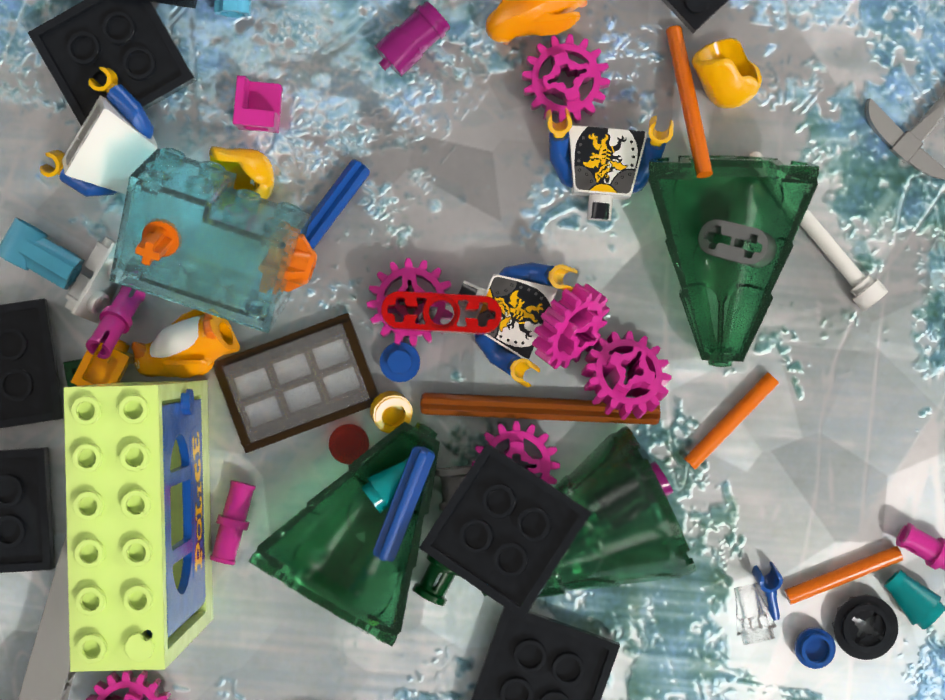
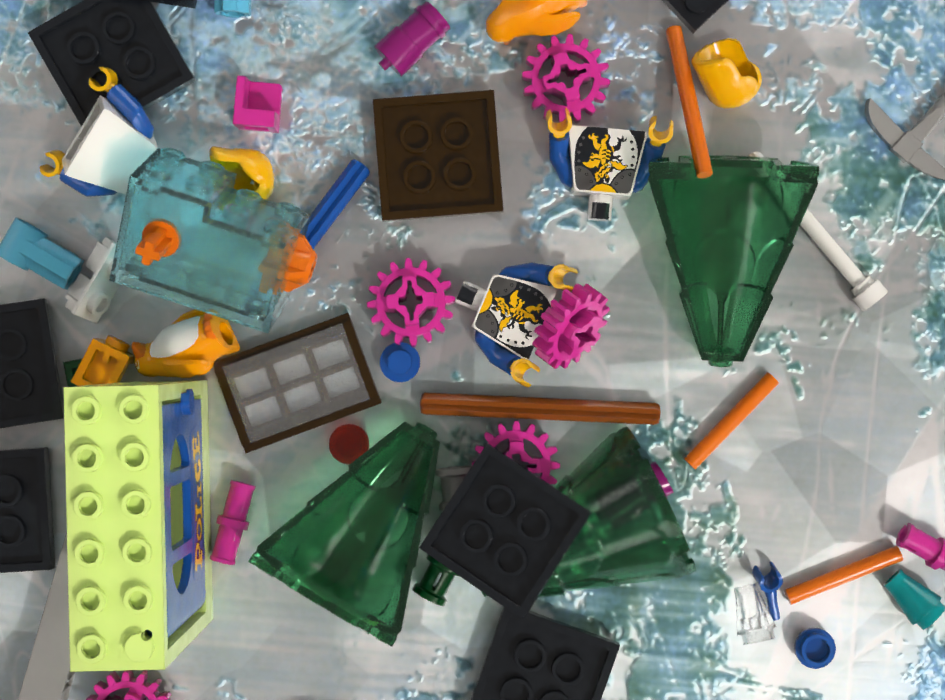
(115, 321): dark pink pin -> none
(383, 486): teal cone -> none
(390, 411): yellow tile -> none
(403, 503): blue axle -> none
(438, 155): none -> dark brown plate
(472, 301): red beam -> none
(609, 371): dark pink gear -> none
(739, 235): dark grey beam -> none
(883, 621): black gear -> none

